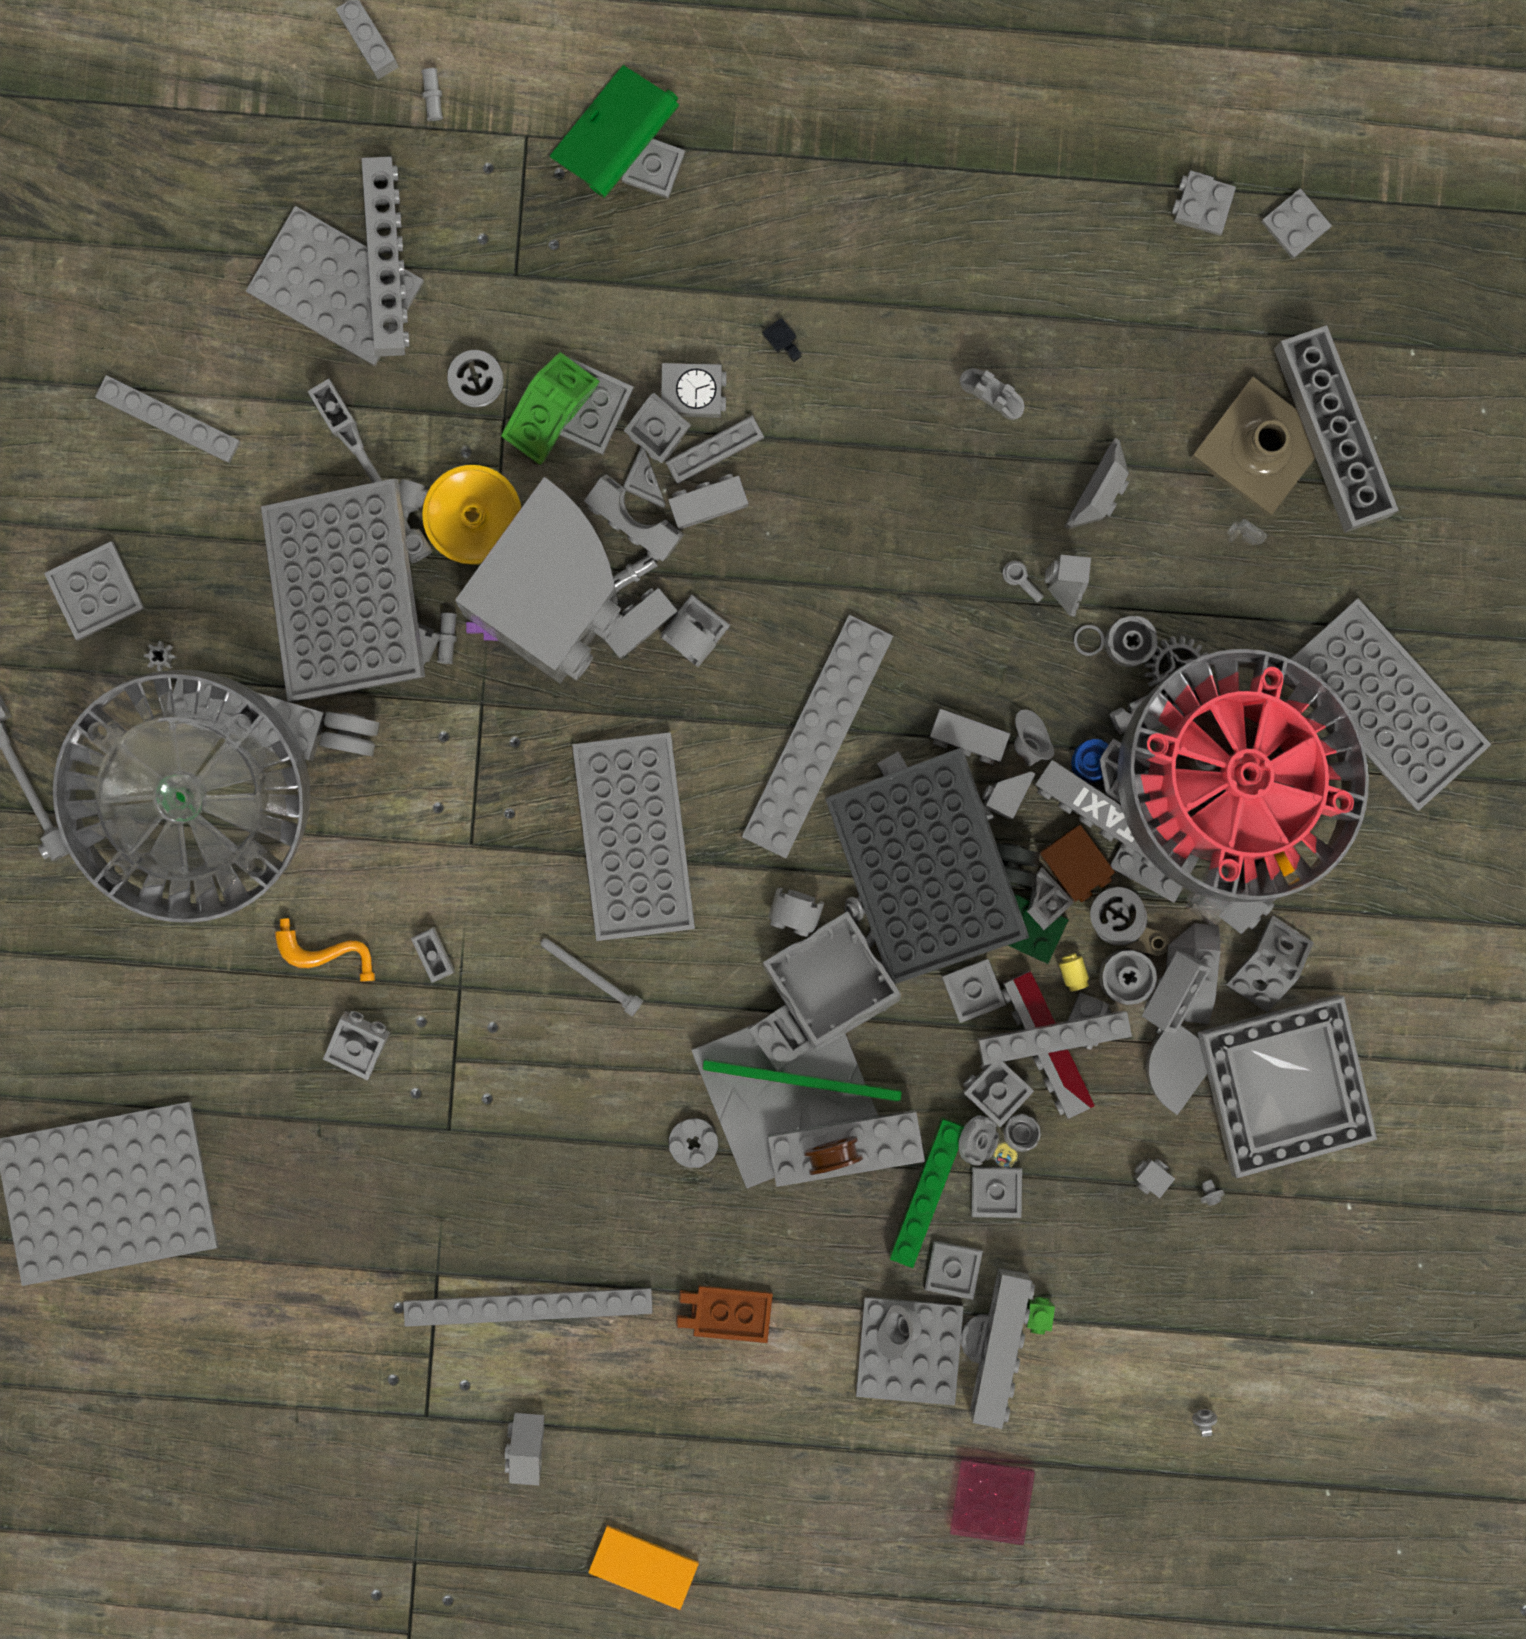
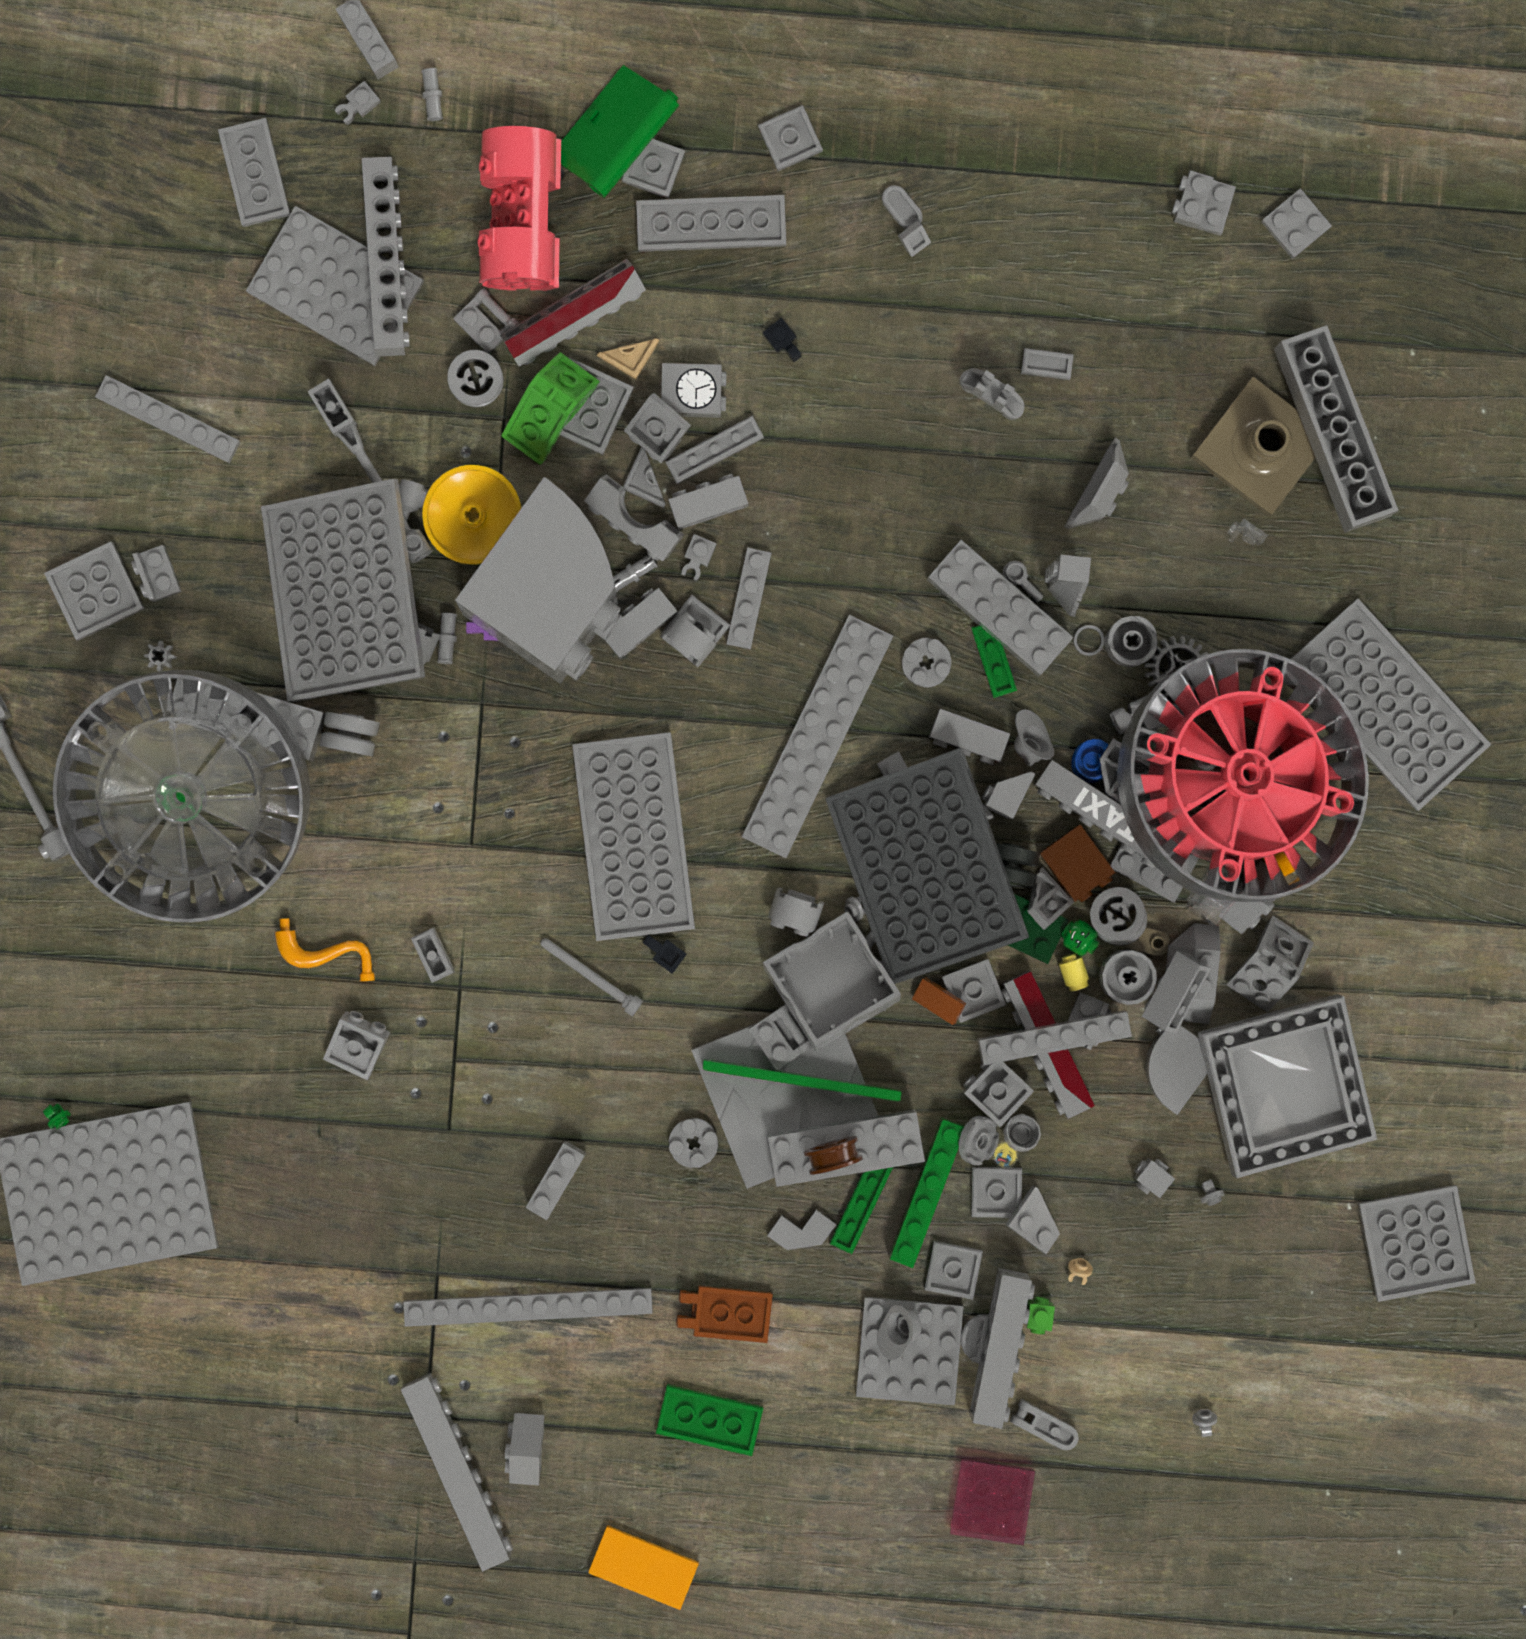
(56, 1116): none -> green plate
(156, 573): none -> light grey bracket
(254, 172): none -> light grey plate
(361, 100): none -> light grey plate
(457, 1472): none -> light grey brick
(479, 326): none -> light grey plate
(521, 170): none -> coral cylinder
(555, 1180): none -> light grey brick
(573, 312): none -> brick
(630, 358): none -> tan tile
(666, 955): none -> black plate
(699, 553): none -> light grey plate
(709, 1420): none -> green tile
(711, 223): none -> light grey plate
(748, 598): none -> light grey plate
(790, 138): none -> light grey tile
(793, 1237): none -> light grey tile
(859, 1209): none -> green tile
(901, 206): none -> light grey tile
(914, 238): none -> light grey plate
(933, 650): none -> light grey plate
(939, 1001): none -> dark orange tile
(994, 663): none -> green tile
(999, 608): none -> light grey brick
(1034, 1221): none -> light grey wing
(1045, 1426): none -> light grey plate
(1047, 364): none -> light grey tile
(1080, 938): none -> green head
(1080, 1268): none -> tan plate
(1416, 1243): none -> light grey plate

